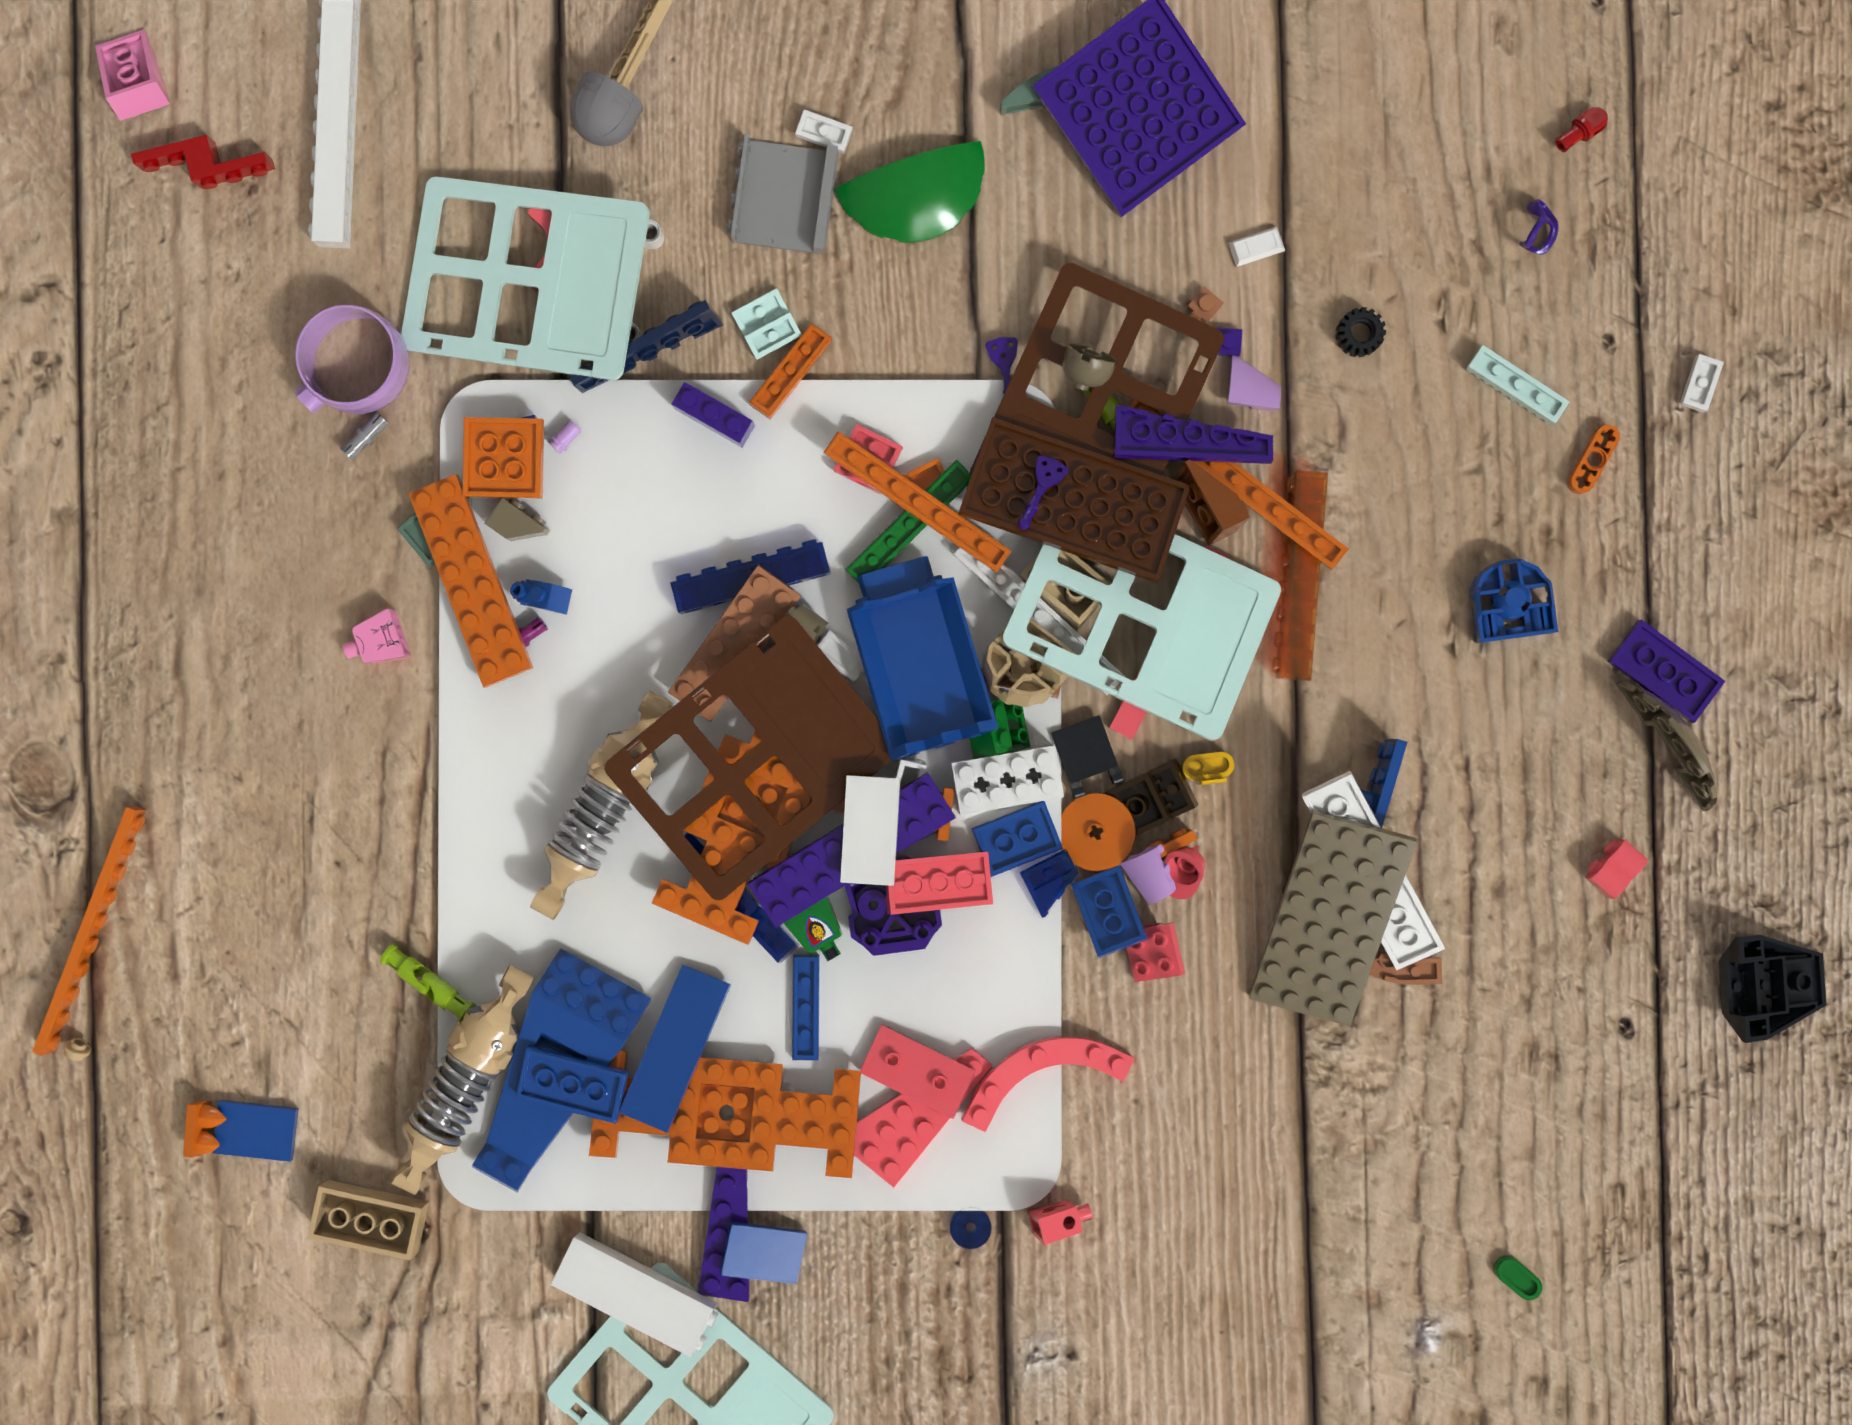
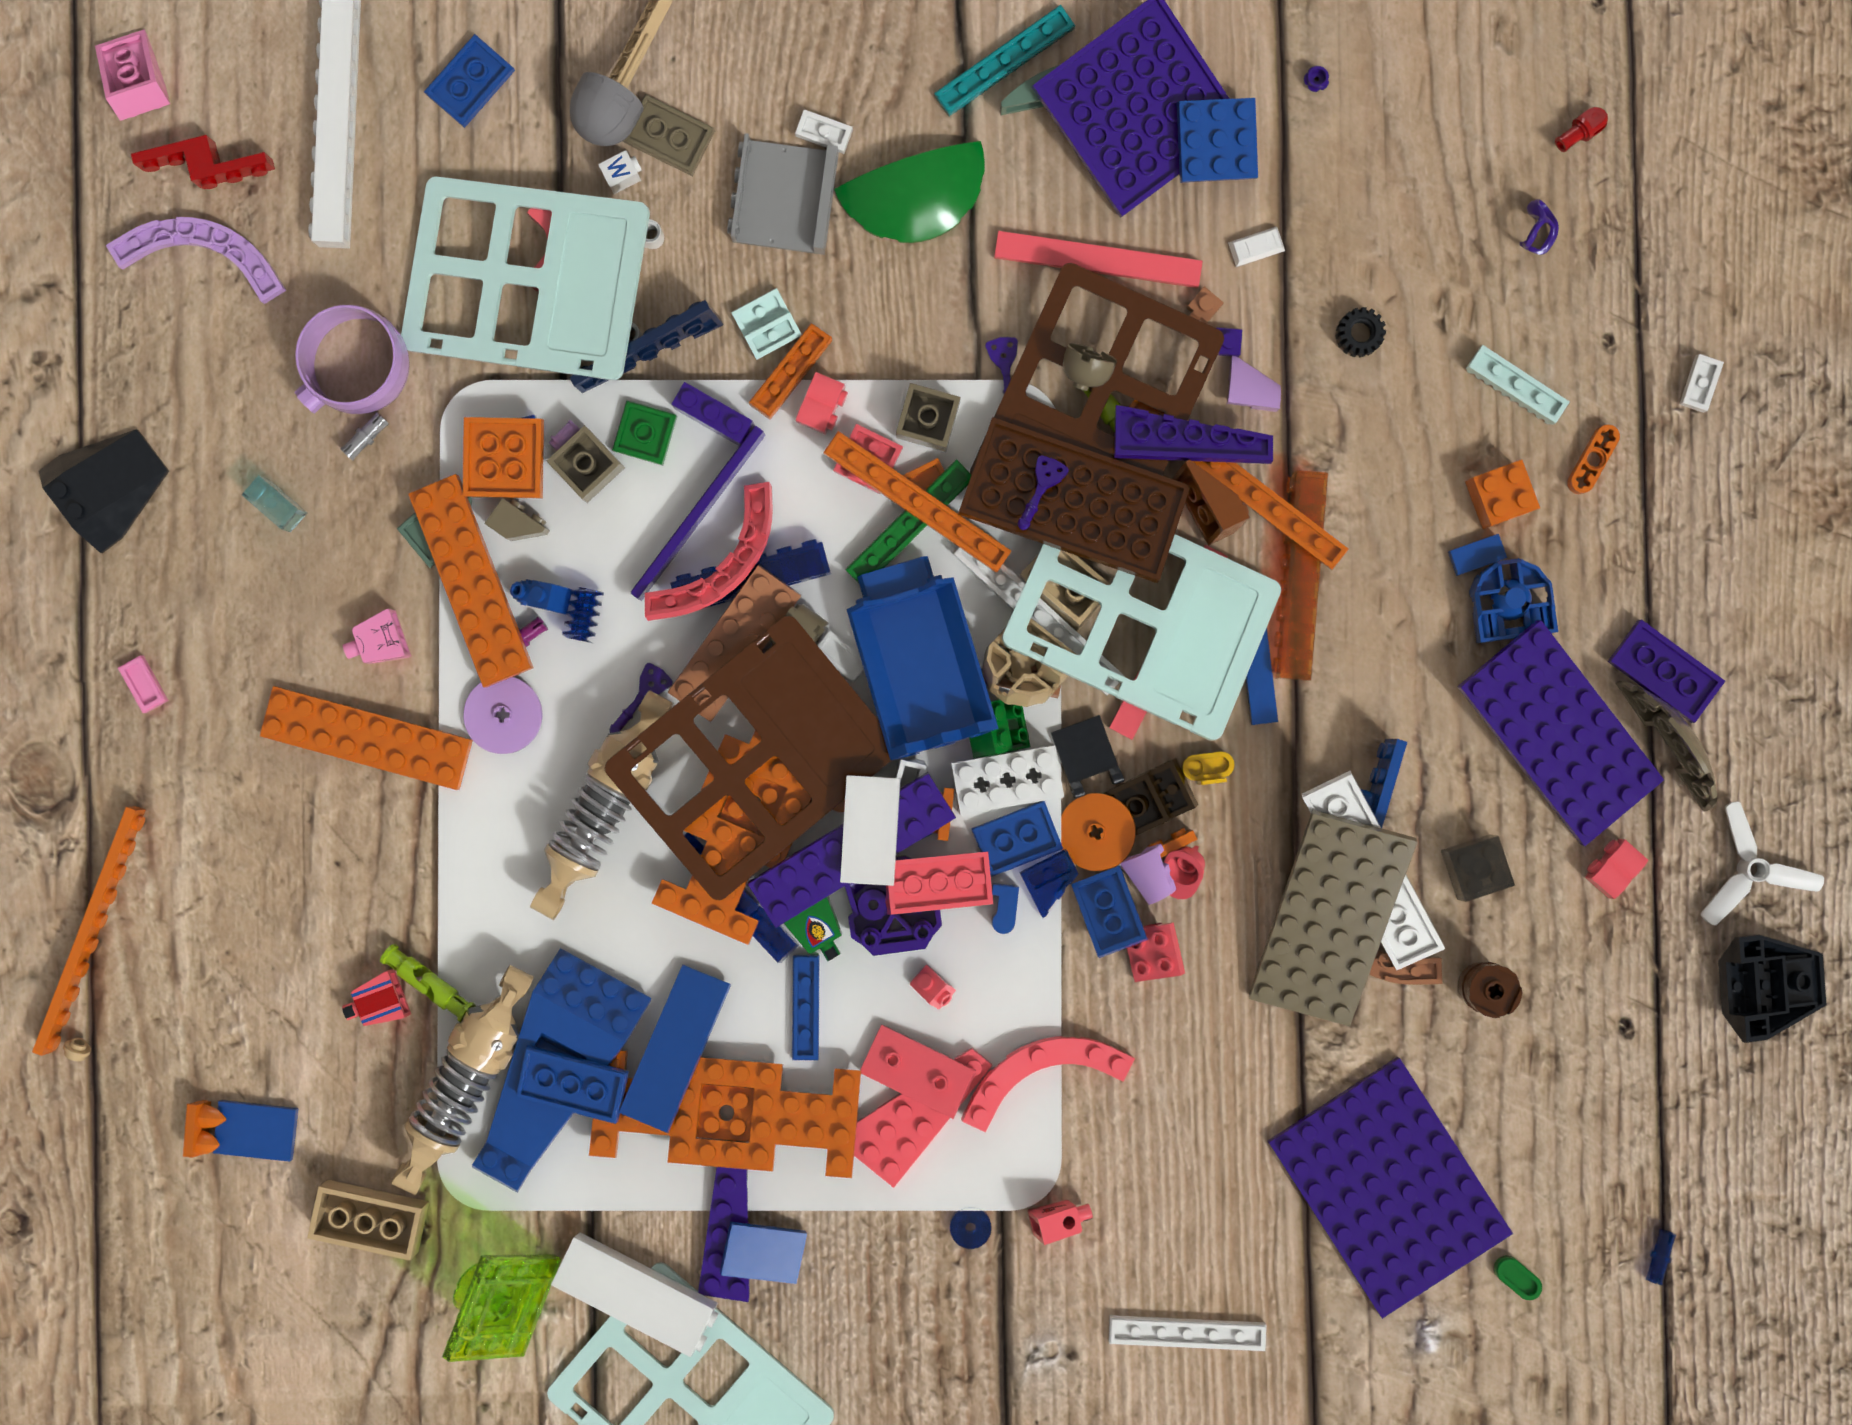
(104, 486): none -> black wedge
(143, 684): none -> bright pink tile
(202, 233): none -> lavender plate
(274, 503): none -> clear light blue panel
(366, 738): none -> orange plate
(378, 1000): none -> torso
(469, 81): none -> blue tile
(489, 730): none -> lavender piece
(499, 1306): none -> clear neon green piece
(582, 614): none -> clear blue piece
(585, 464): none -> dark tan brick
(621, 171): none -> white brick
(644, 433): none -> green tile
(658, 688): none -> dark purple piece
(670, 135): none -> dark tan tile
(698, 513): none -> dark purple tile
(730, 571): none -> coral plate
(821, 403): none -> coral brick
(928, 417): none -> dark tan brick
(932, 987): none -> coral bracket
(1004, 60): none -> teal tile
(1005, 915): none -> blue leg
(1099, 259): none -> coral tile
(1187, 1333): none -> white tile
(1217, 140): none -> blue plate
(1261, 686): none -> blue tile
(1319, 72): none -> dark purple plate
(1390, 1187): none -> dark purple plate
(1474, 987): none -> reddish brown piece
(1477, 554): none -> blue tile
(1478, 868): none -> clear smoke brick
(1502, 494): none -> orange brick
(1560, 732): none -> dark purple plate
(1661, 1257): none -> clear blue pin
(1740, 884): none -> white piece

